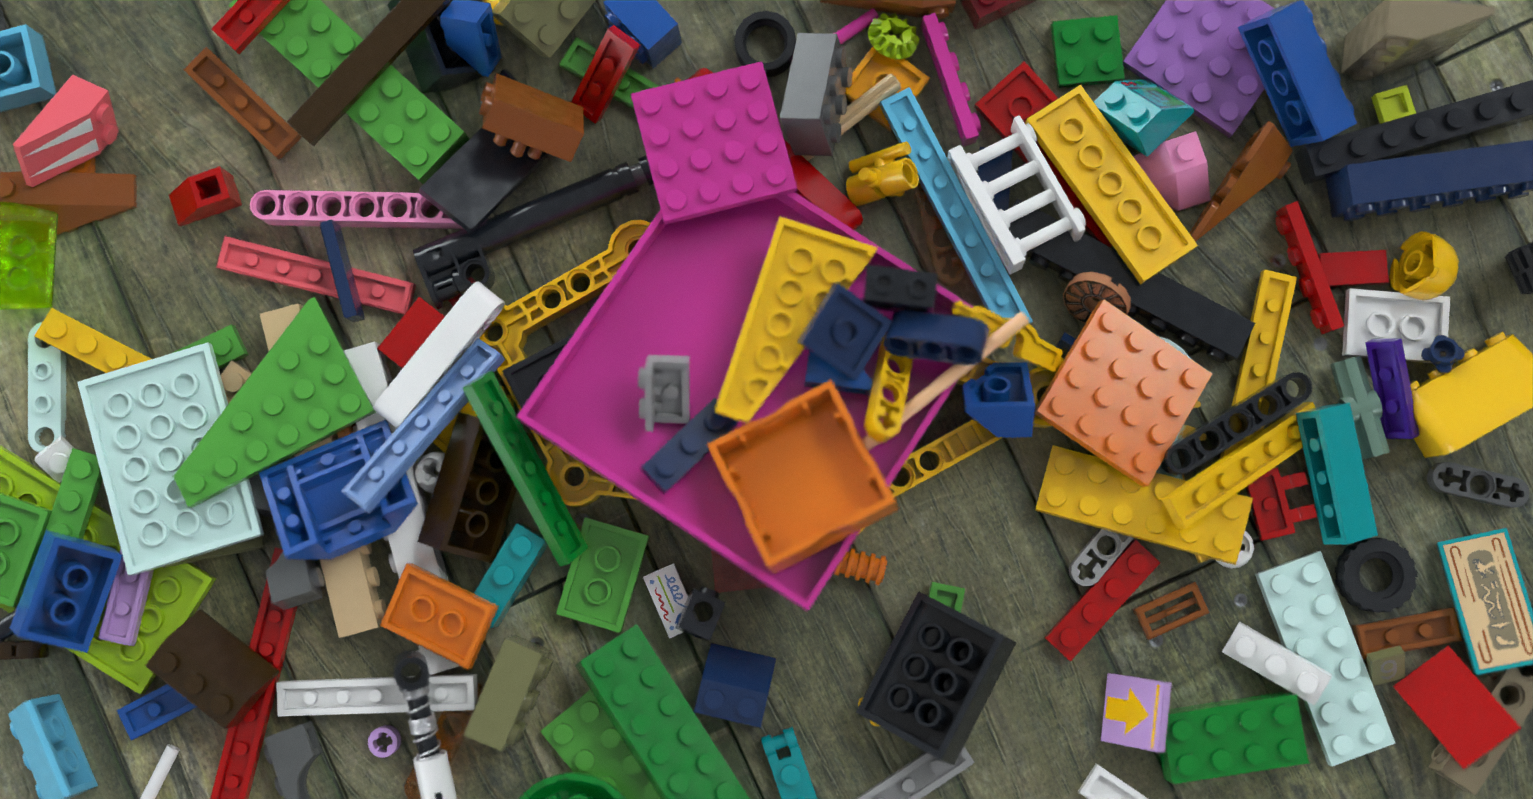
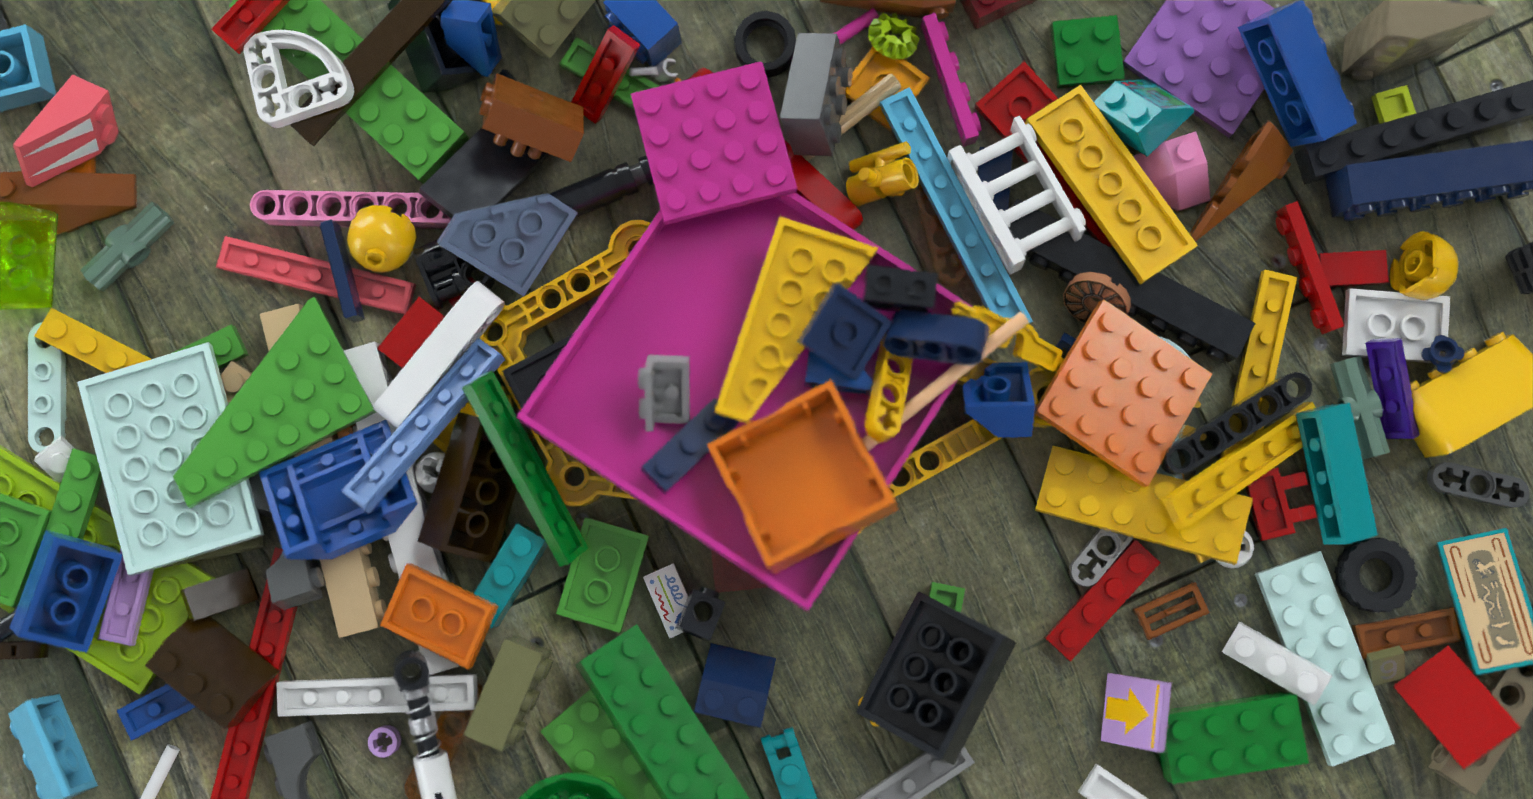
(127, 246): none -> sand green piece
(204, 196): red slope -> none
(219, 595): none -> dark brown tile
(242, 103): dark orange plate -> none
(288, 97): none -> white beam
(380, 238): none -> yellow cylinder
(509, 238): none -> sand blue plate
(658, 71): none -> white hand
(862, 566): orange piece -> none

